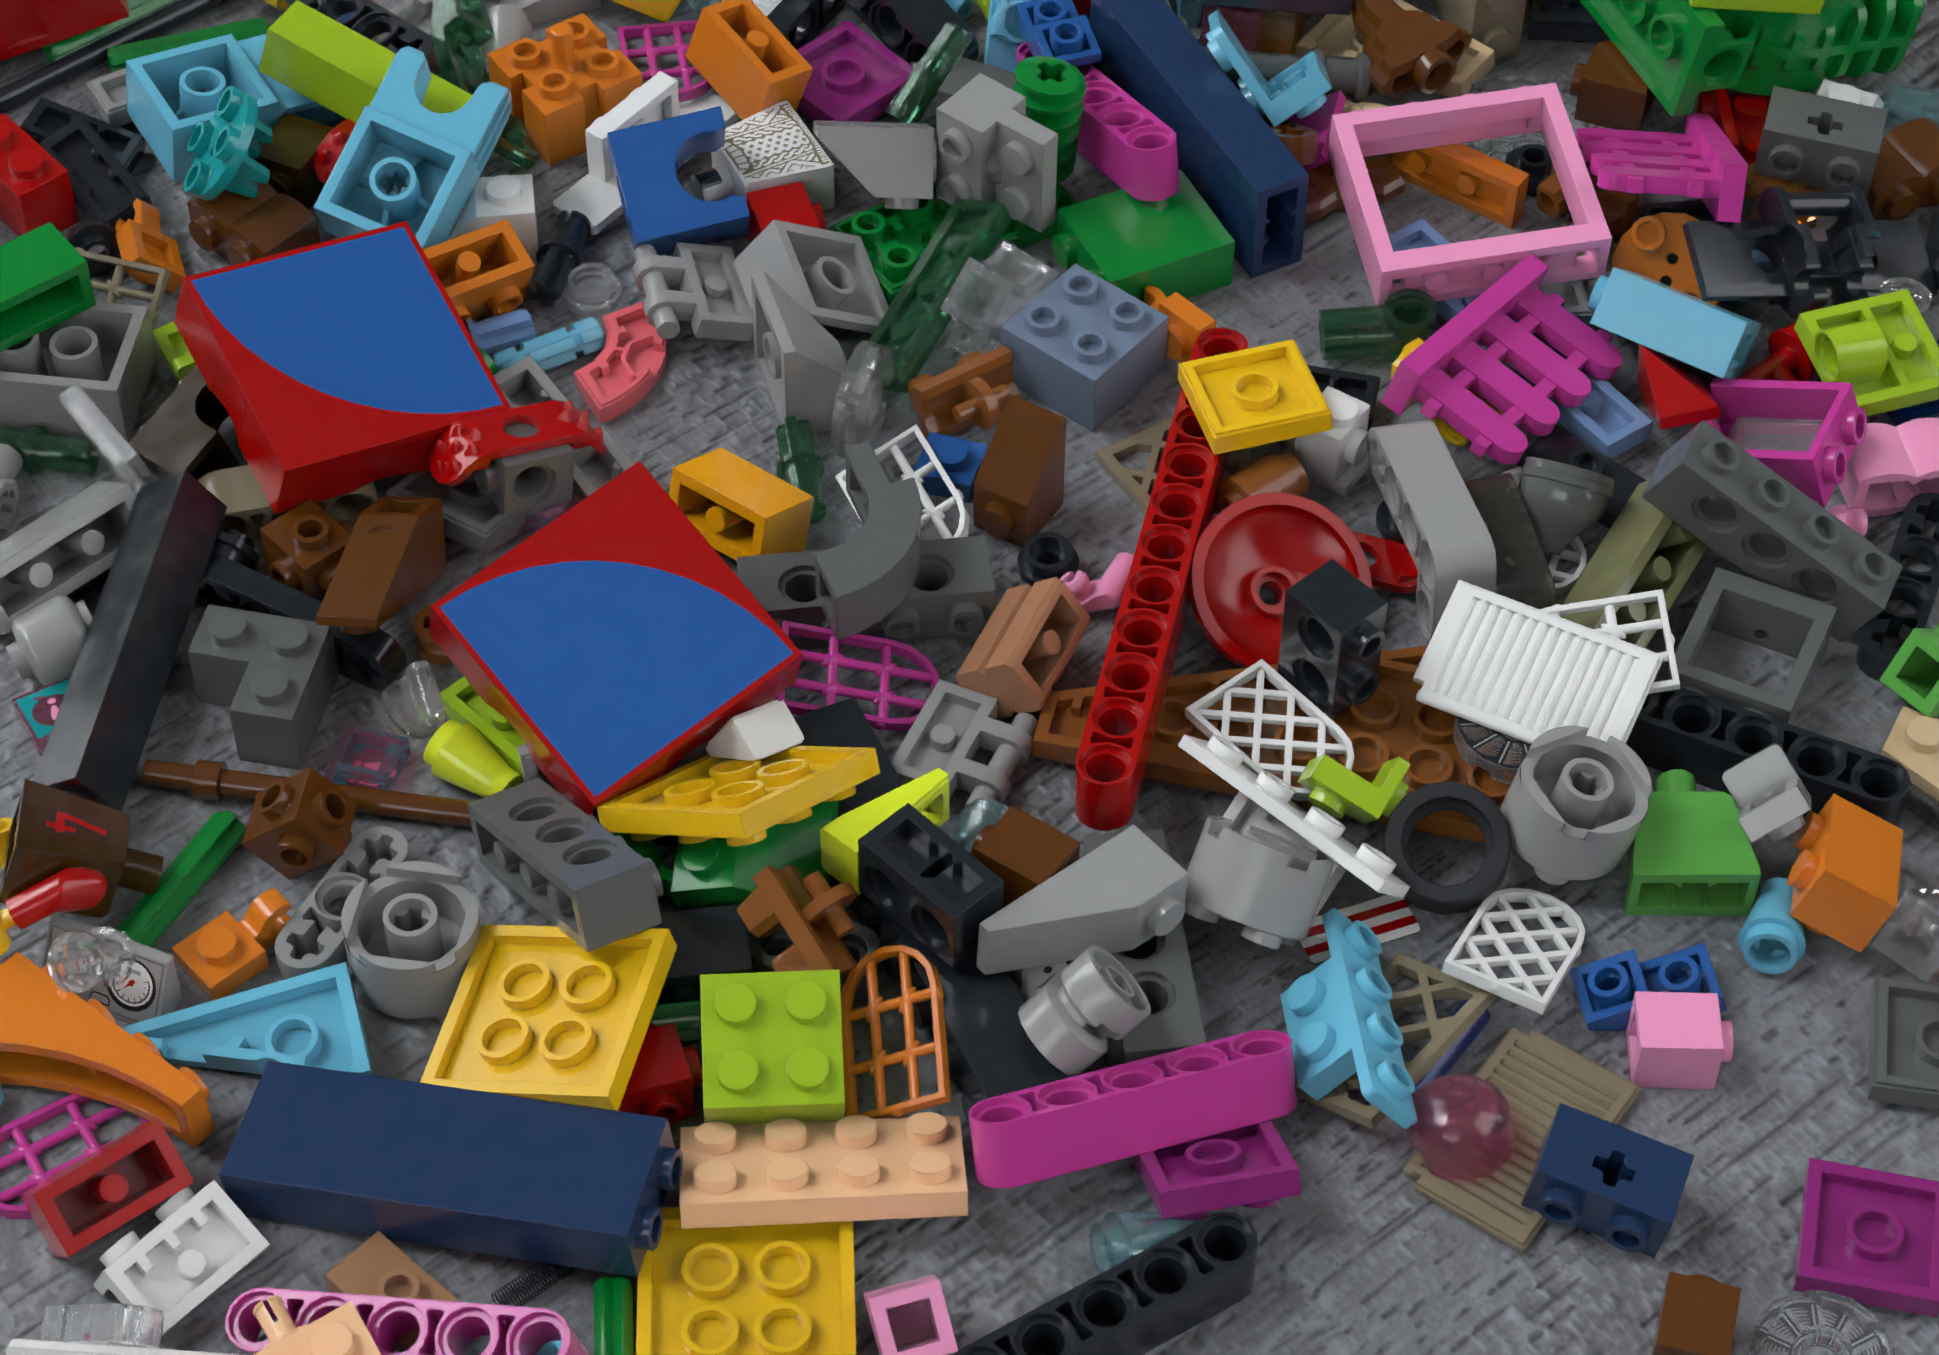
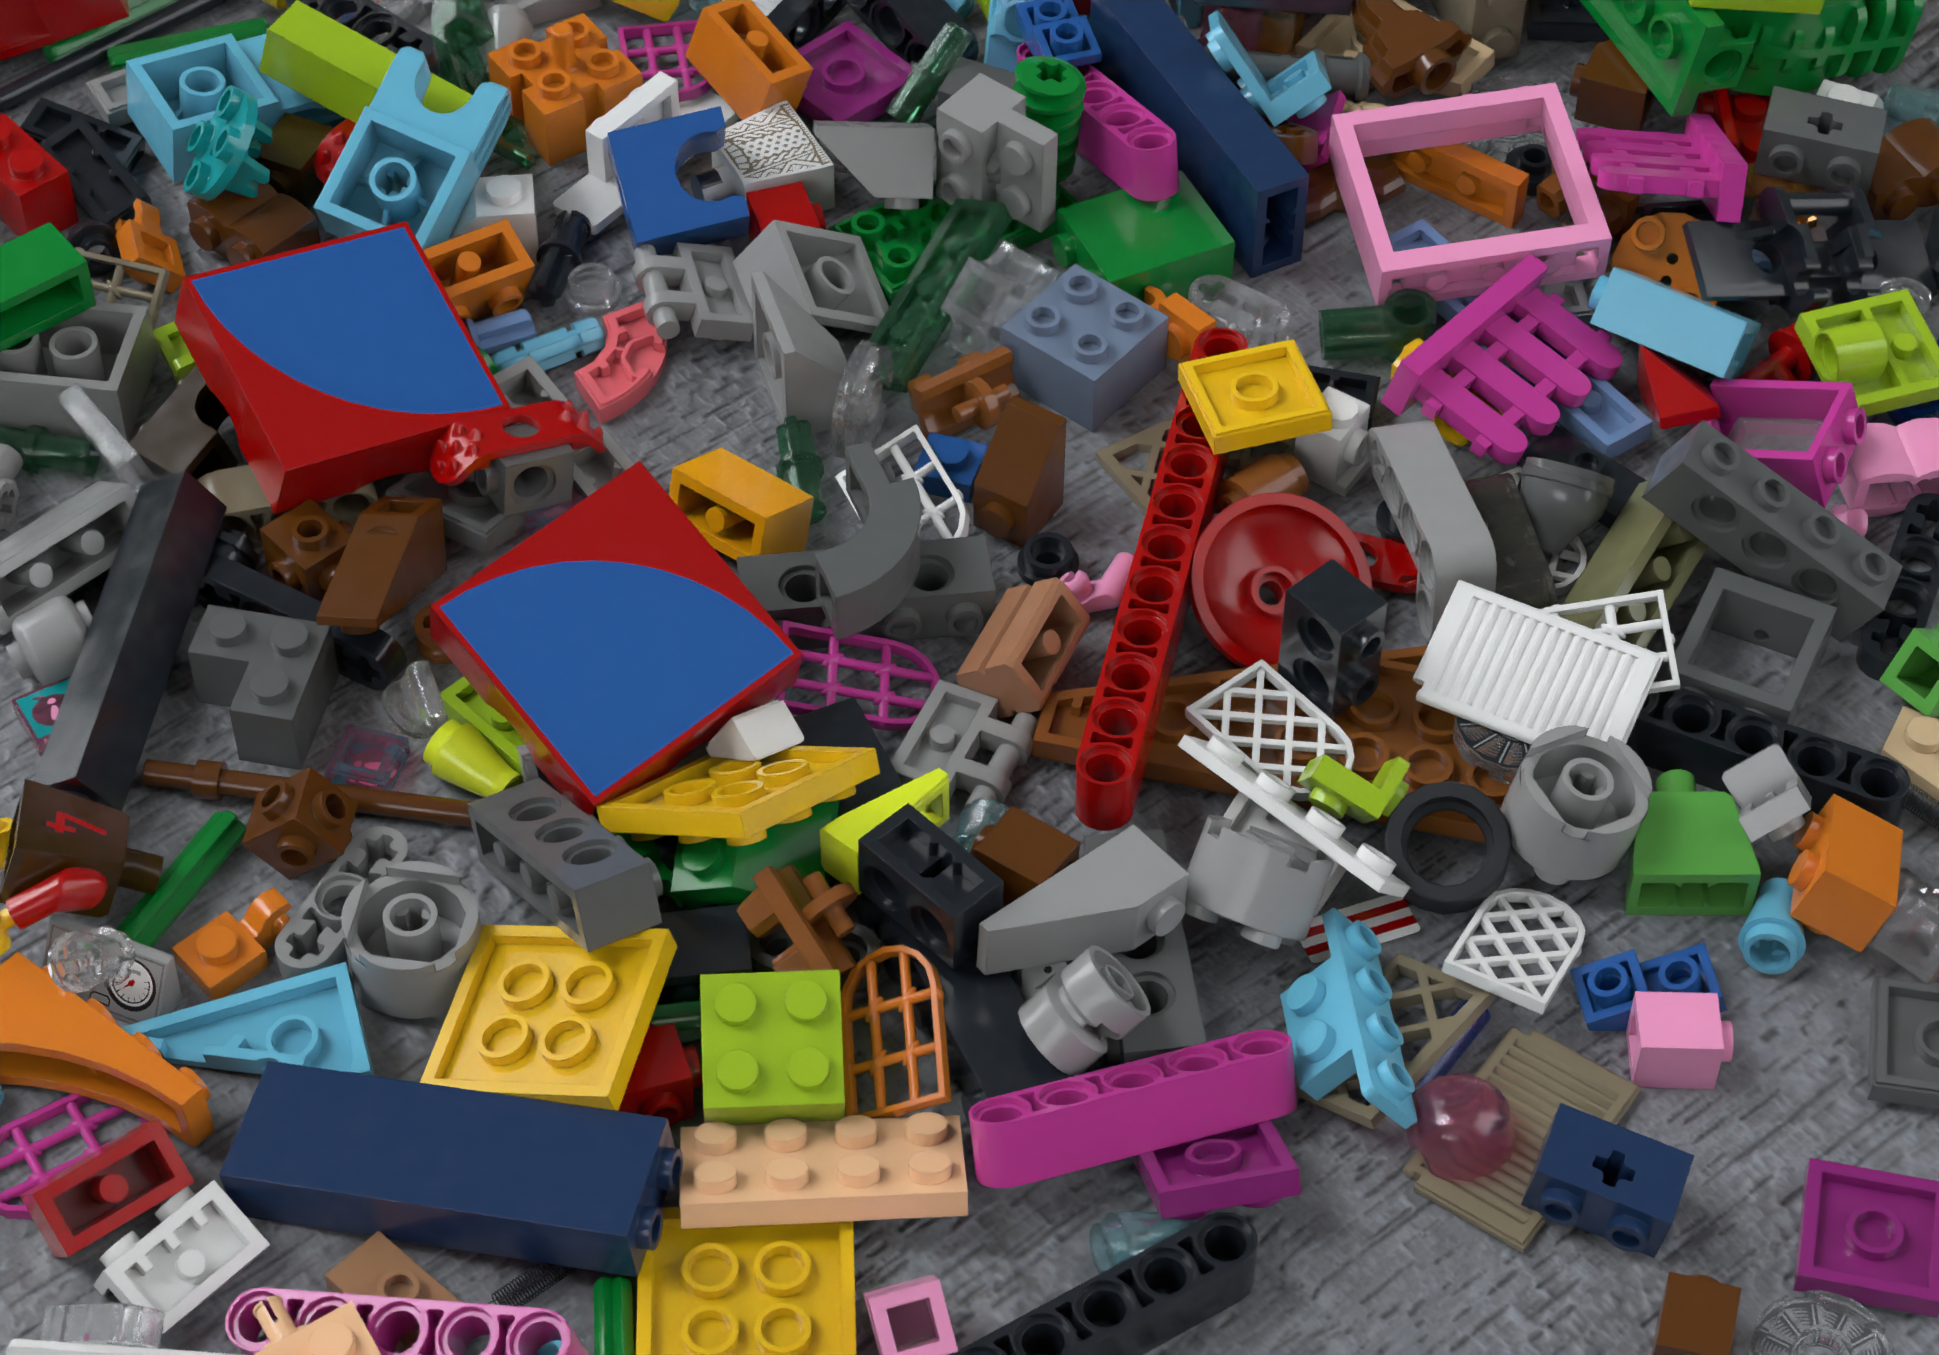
(1241, 309): none -> clear beam

